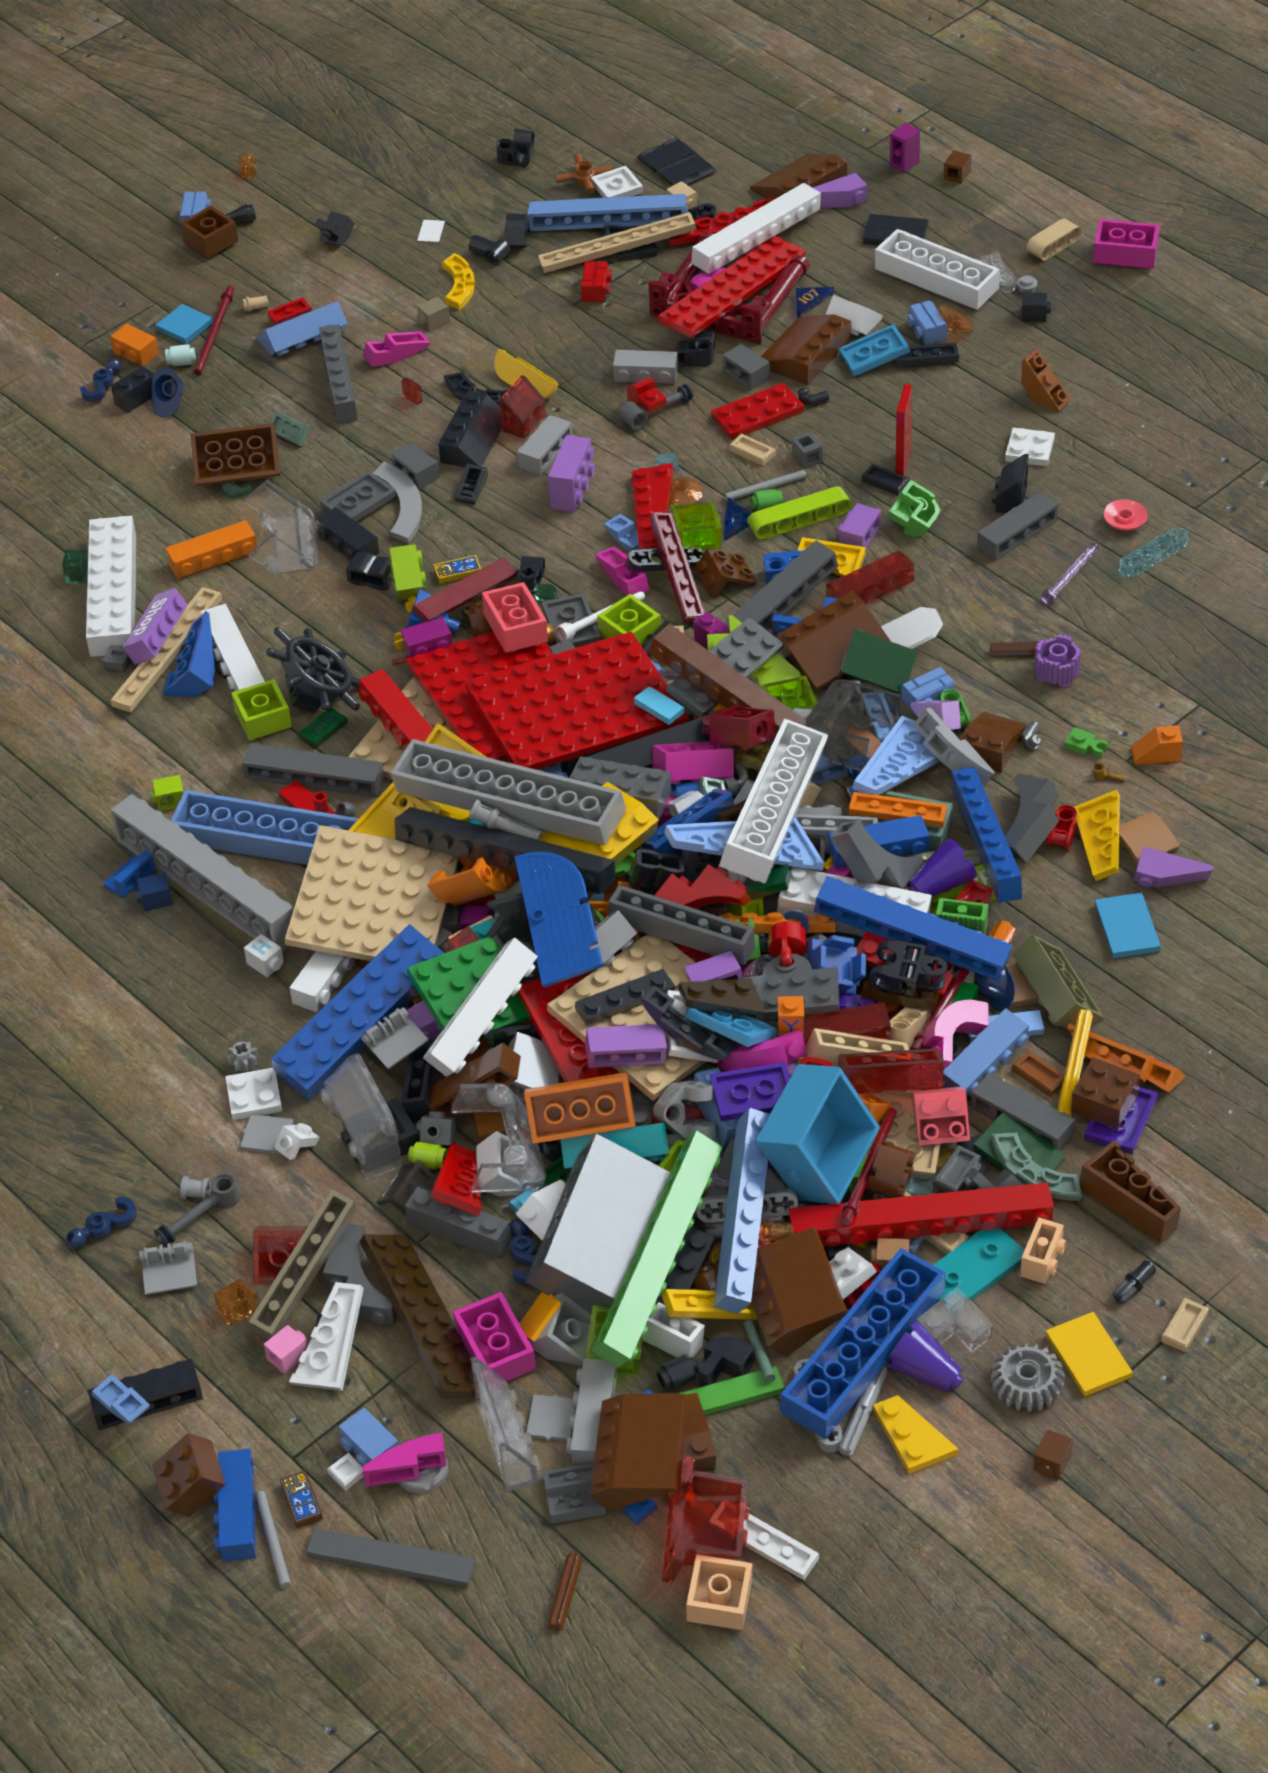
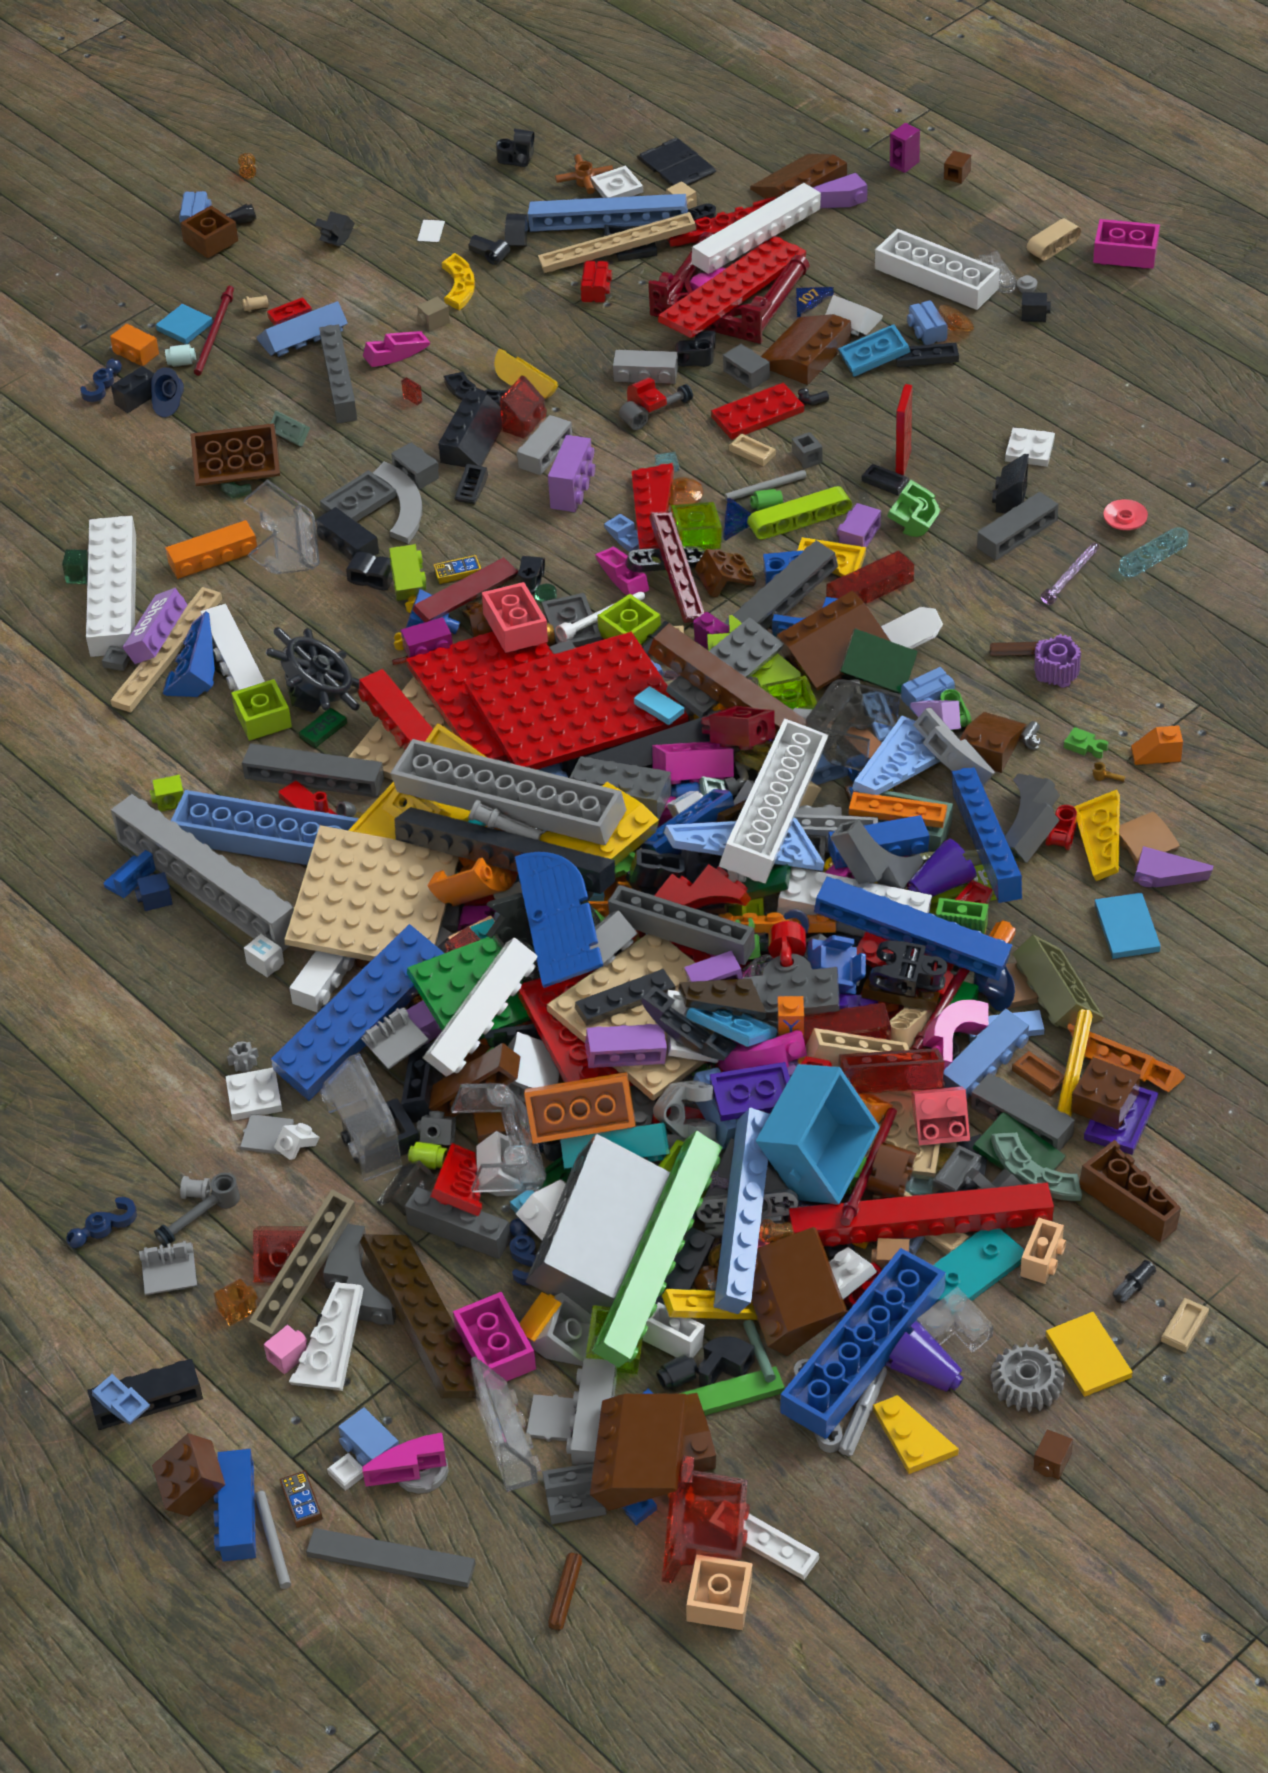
(882, 226): black tile -> none
(1042, 383): dark orange slope -> none

